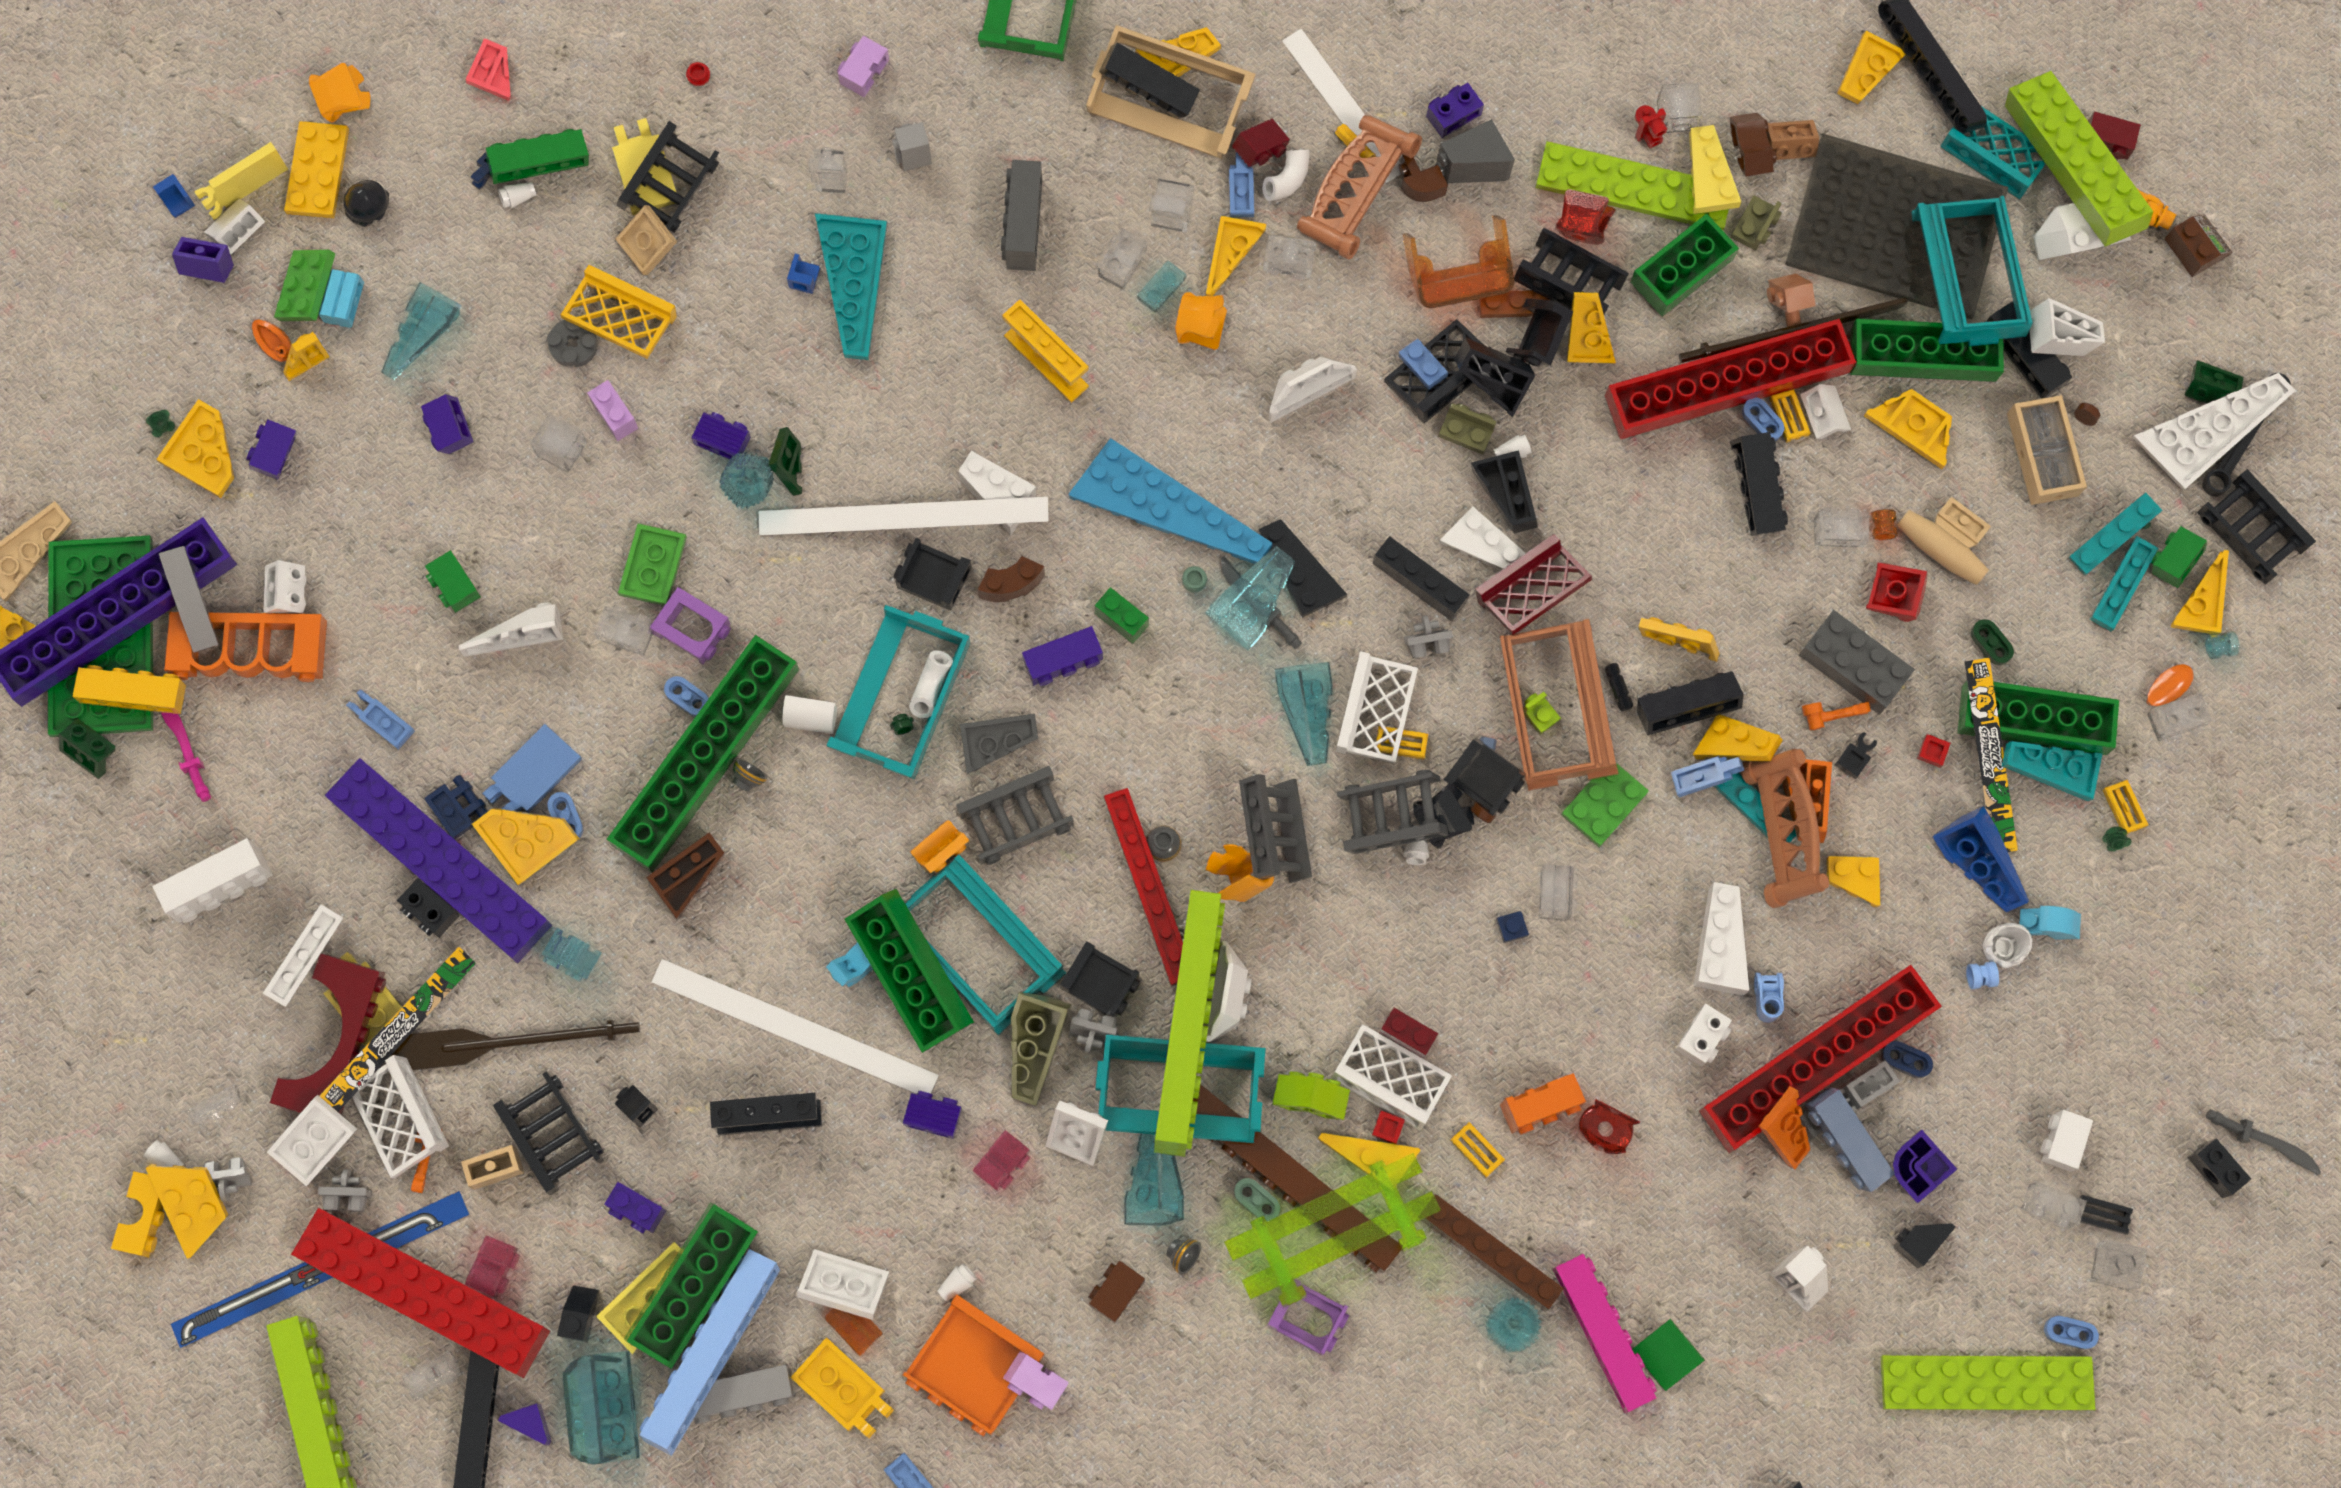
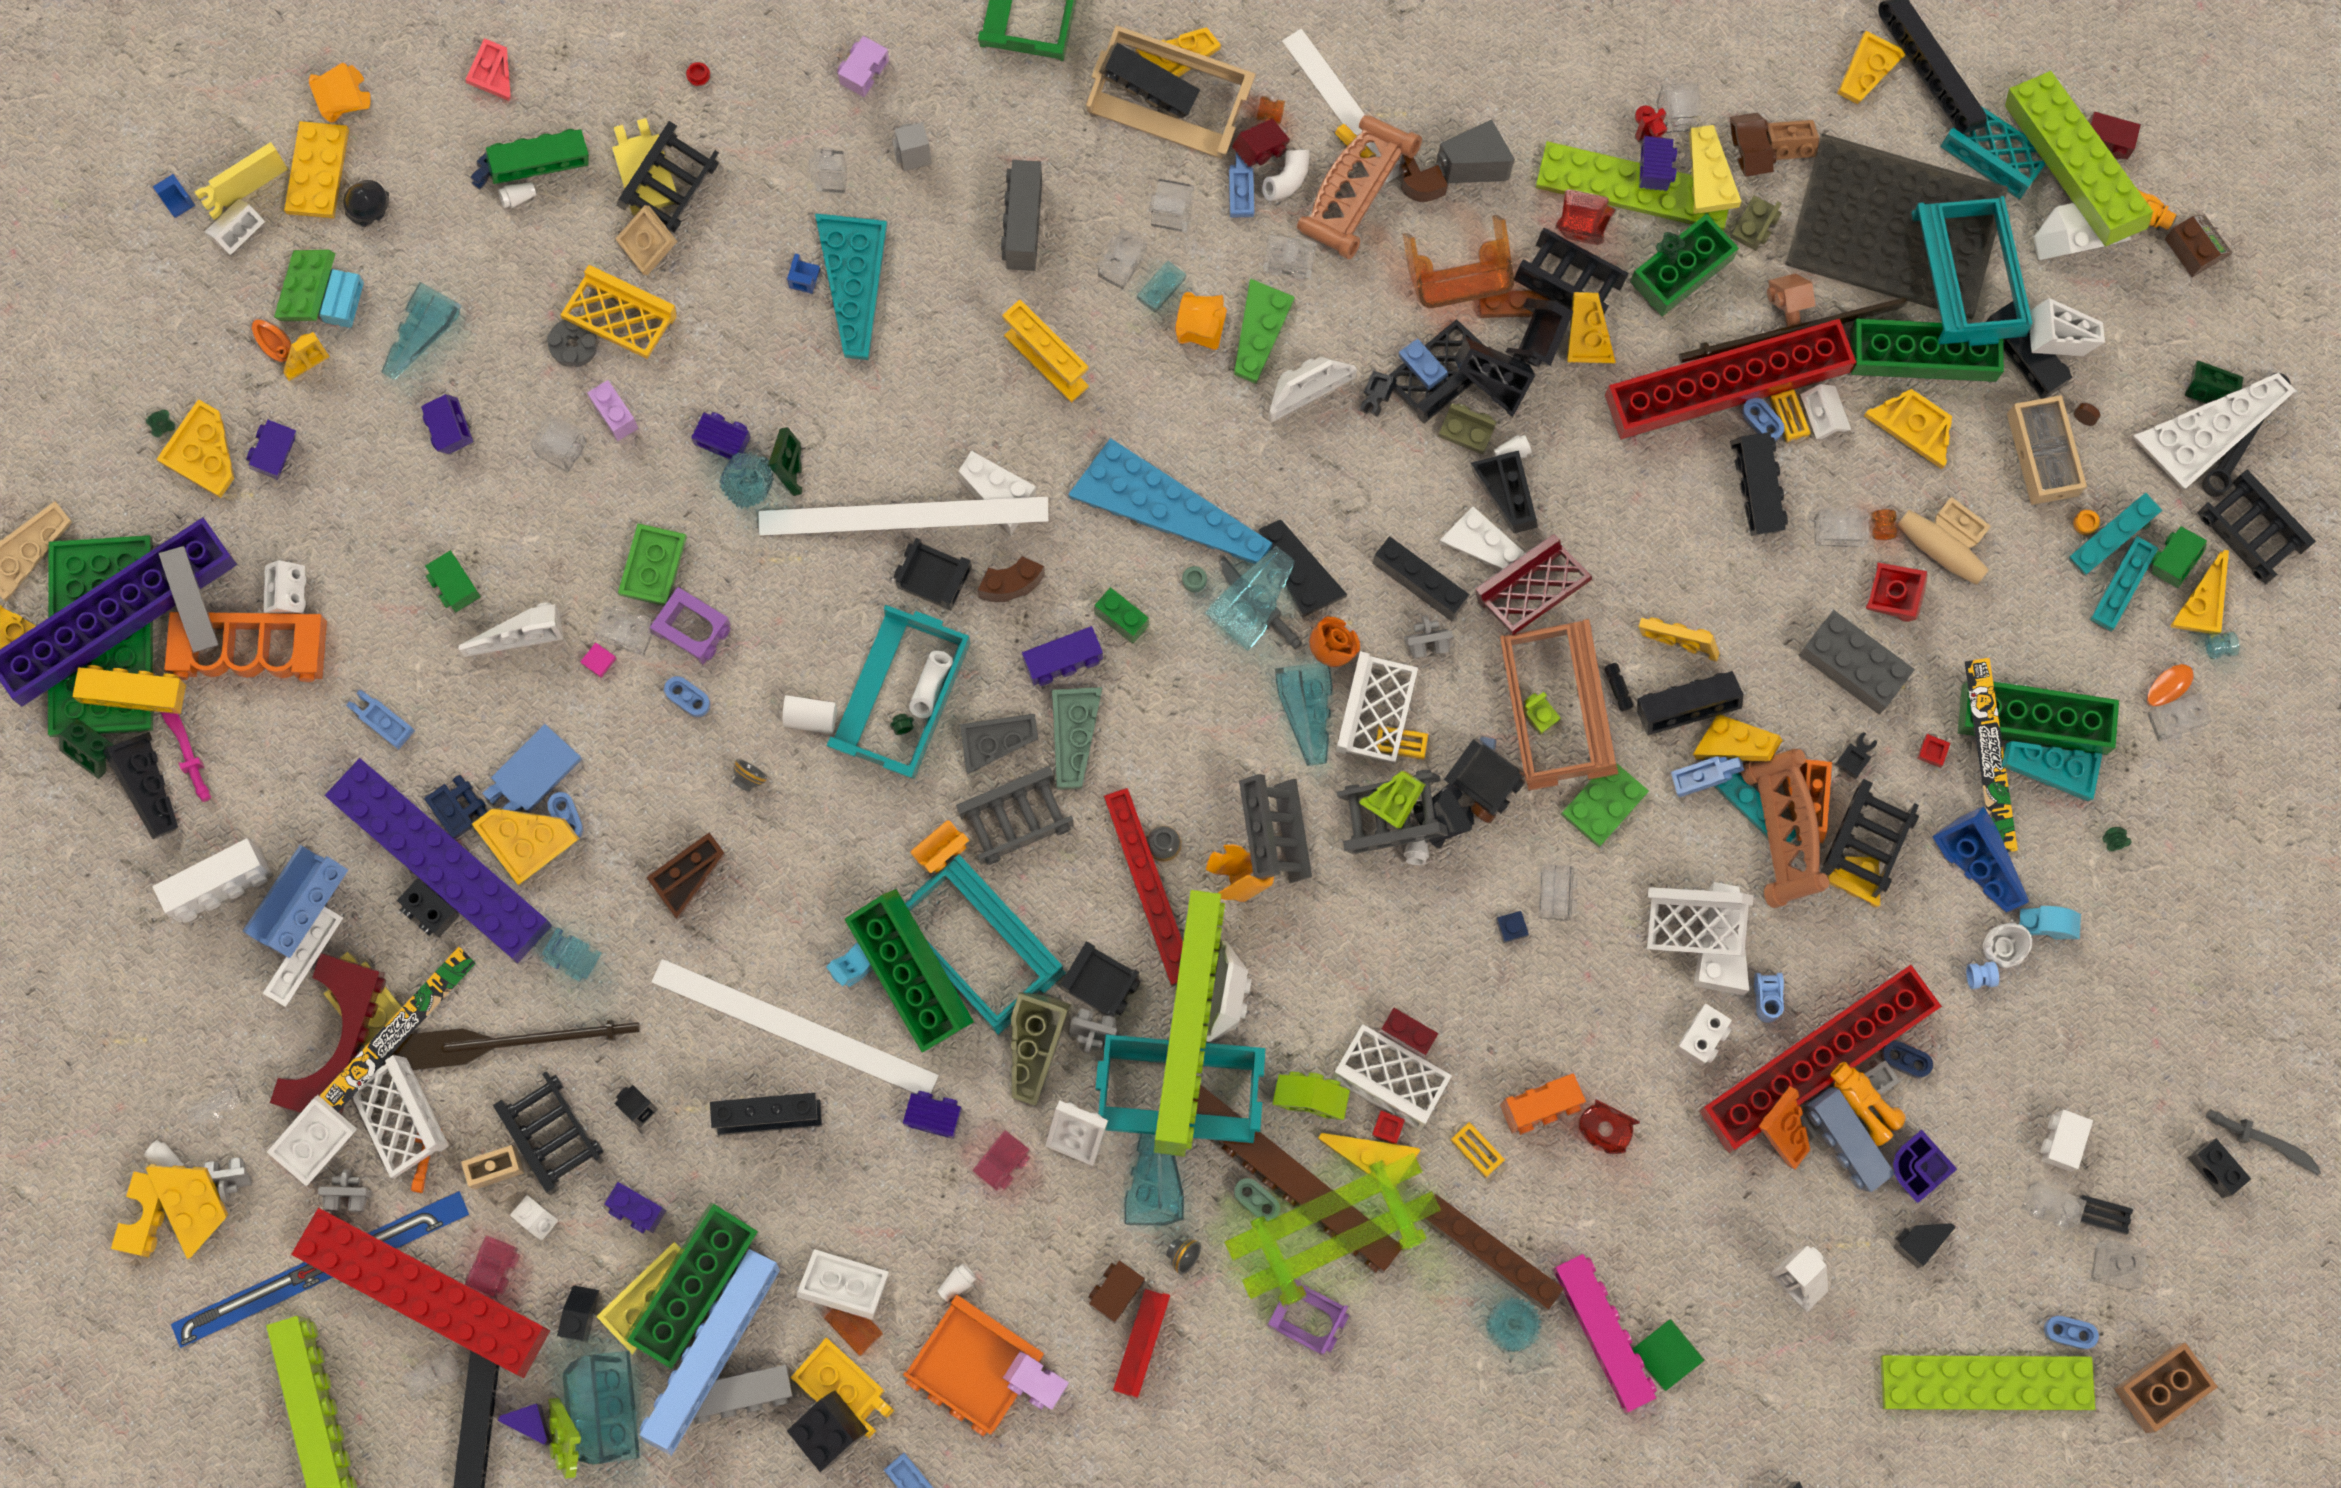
(138, 773): none -> black wing
(202, 259): dark purple brick -> none
(295, 901): none -> medium blue panel
(534, 1217): none -> white bracket
(563, 1439): none -> lime wing
(598, 660): none -> dark pink tile
(703, 754): green brick -> none
(827, 1431): none -> black brick
(1074, 727): none -> sand green wing
(1141, 1343): none -> red fence
(1232, 244): yellow wing -> none
(1262, 322): none -> bright green wing
(1270, 109): none -> clear orange wheel
(1333, 643): none -> orange cylinder
(1378, 389): none -> black plate
(1395, 799): none -> lime wing
(1454, 109): dark purple brick -> none
(1656, 163): none -> dark purple brick
(1675, 240): none -> clear green plate
(1695, 899): none -> white fence
(1817, 717): orange brick -> none
(1845, 839): none -> black fence
(1860, 1095): none -> light orange piece
(1994, 641): dark green plate -> none
(2086, 522): none -> light orange tile
(2124, 806): yellow tile -> none
(2165, 1388): none -> medium nougat brick

